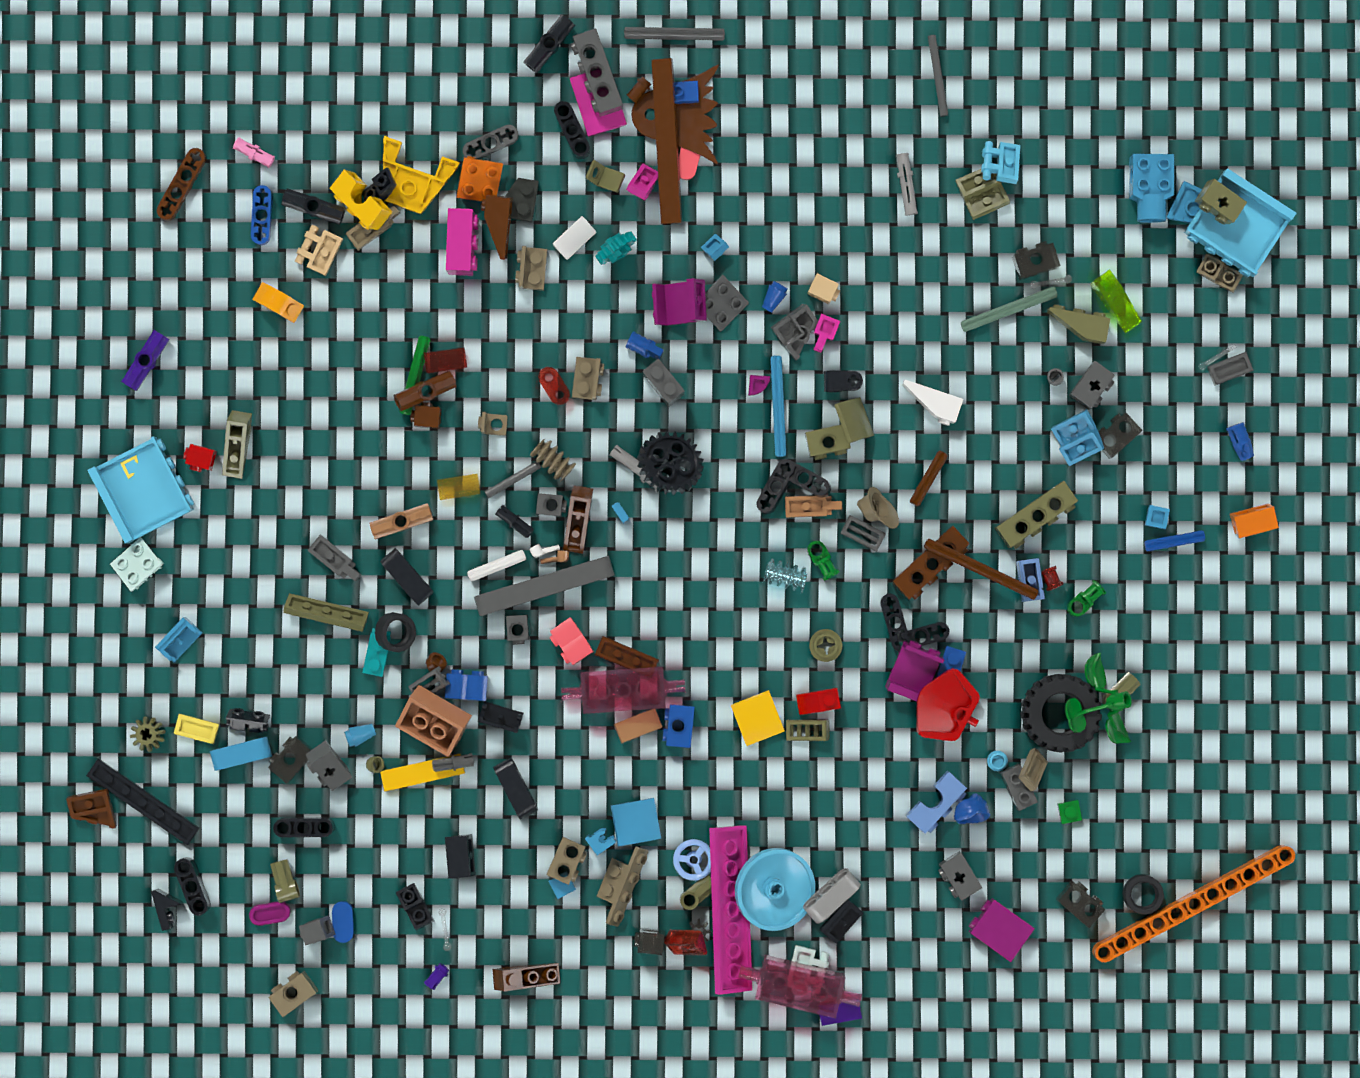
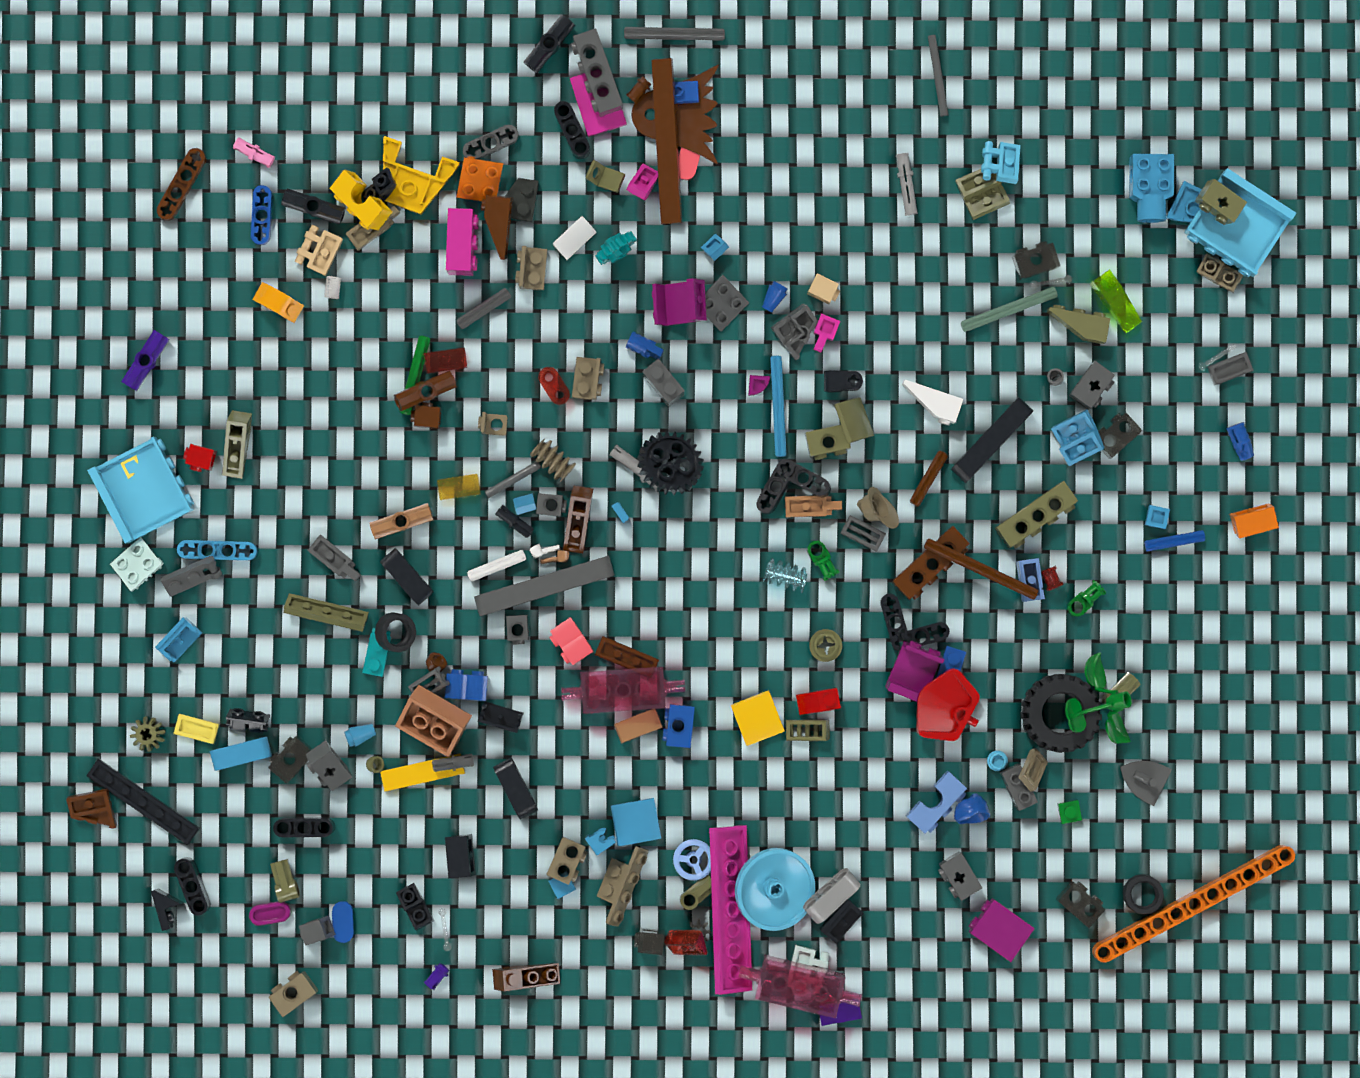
(191, 576): none -> dark grey plate
(217, 550): none -> dark azure beam
(333, 287): none -> white piece
(483, 308): none -> dark grey axle
(524, 504): none -> dark azure tile
(992, 440): none -> black beam
(1145, 779): none -> dark grey shield

